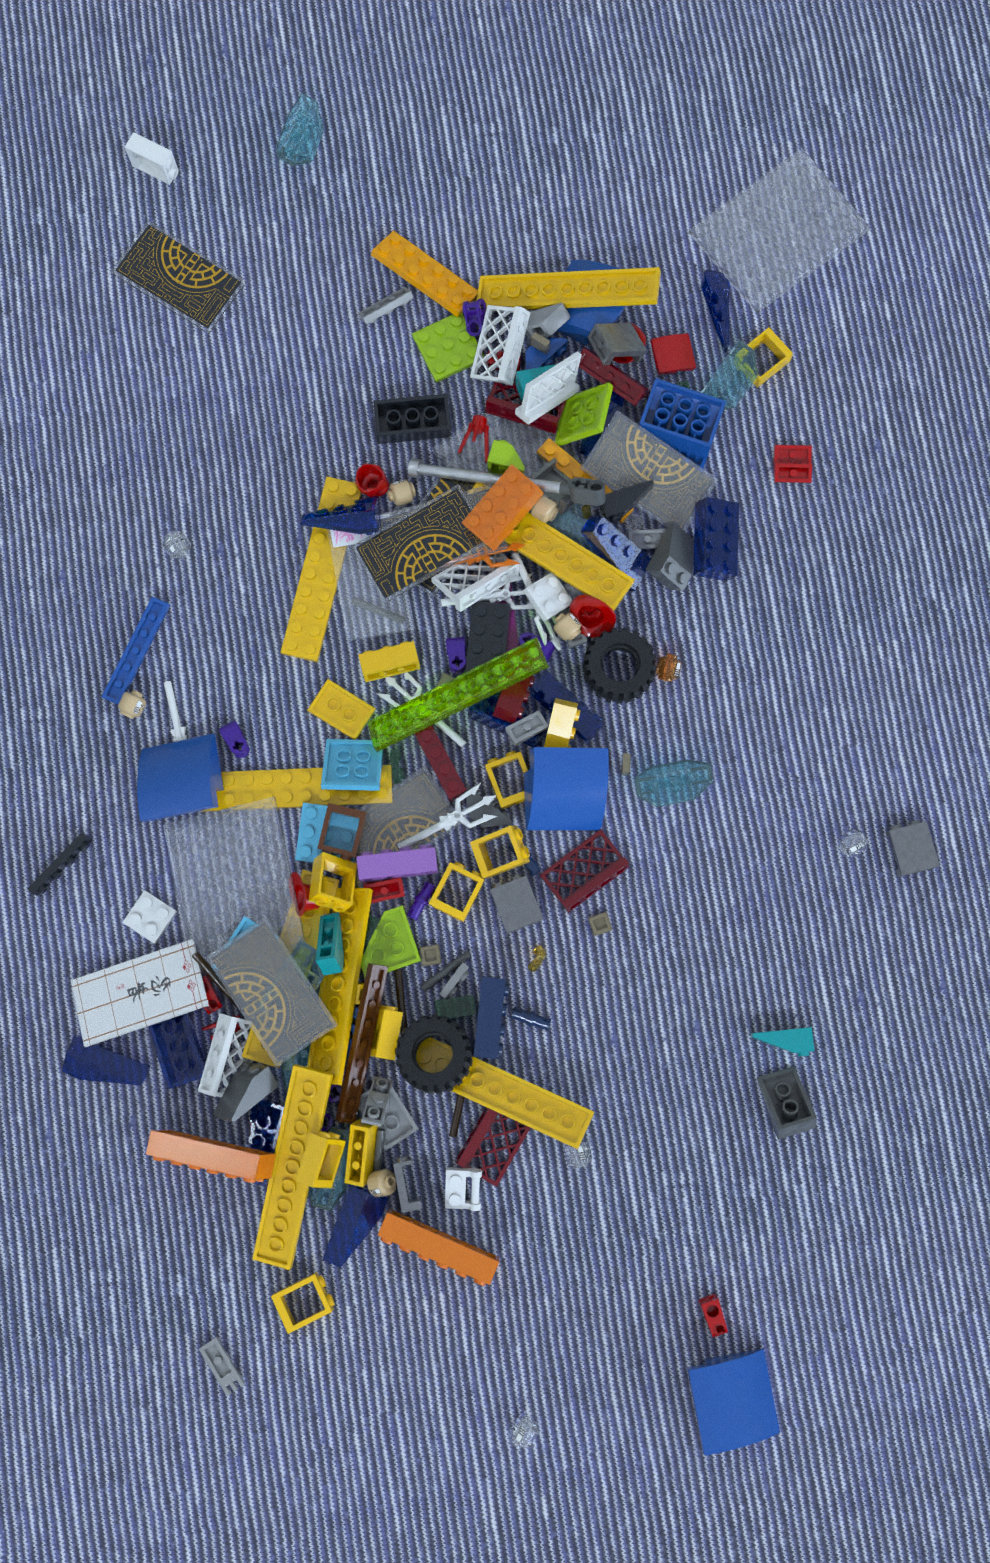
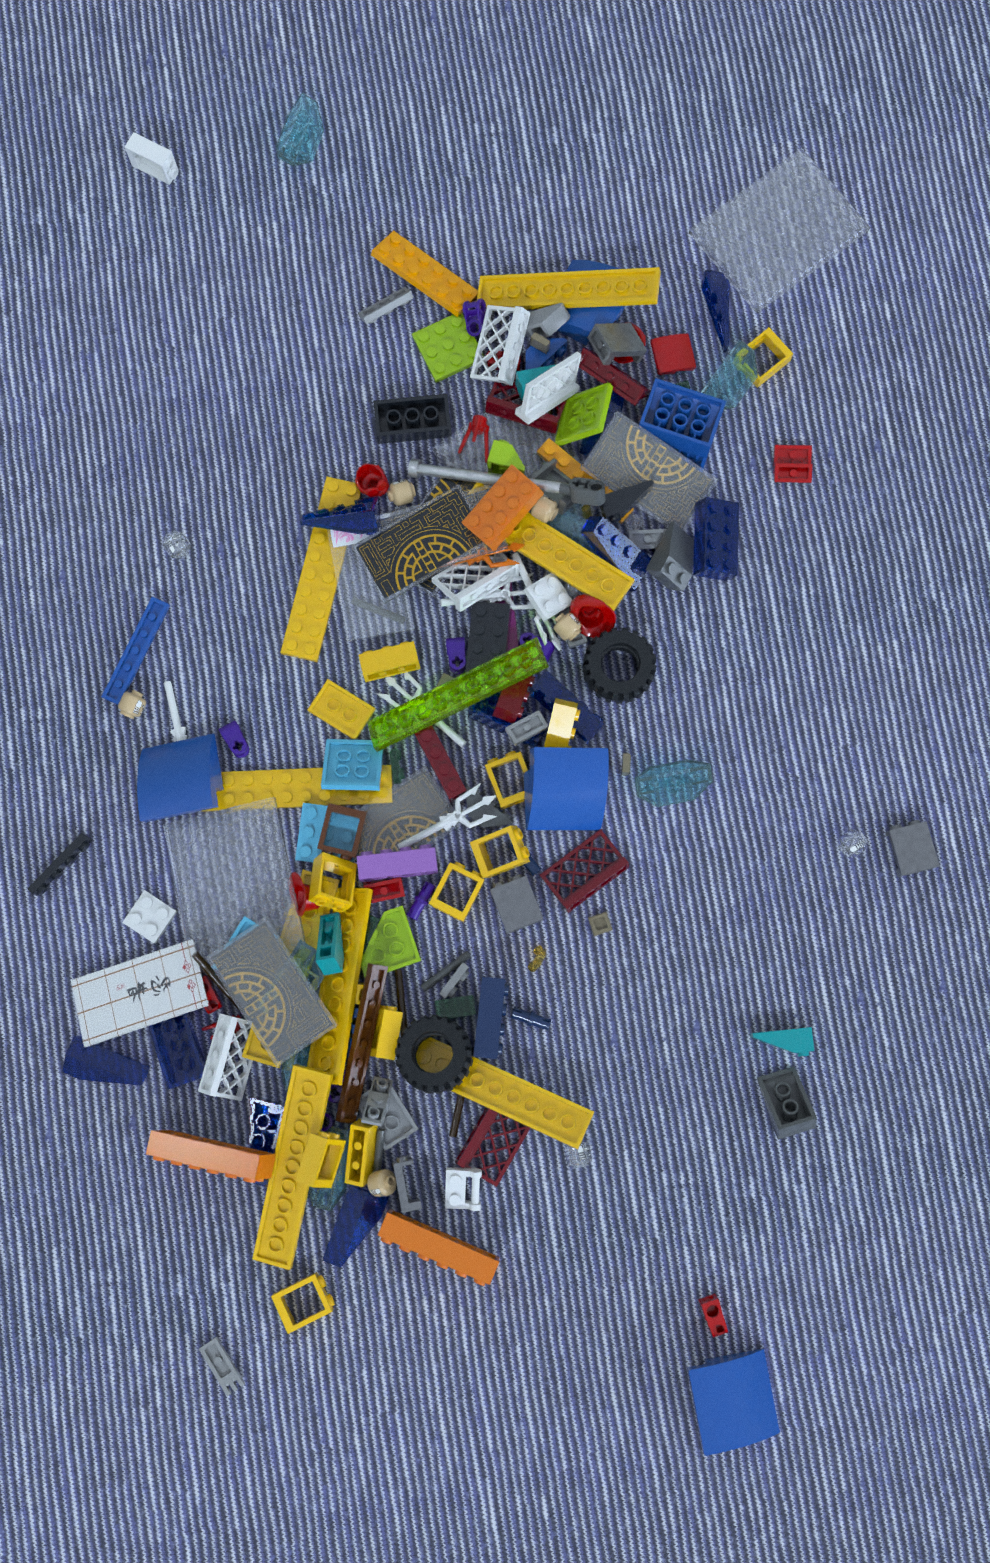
(178, 277): black piece -> none
(245, 1090): dark grey slope -> none
(430, 955): dark tan tile -> none
(523, 1432): clear head -> none
(668, 668): clear orange head -> none

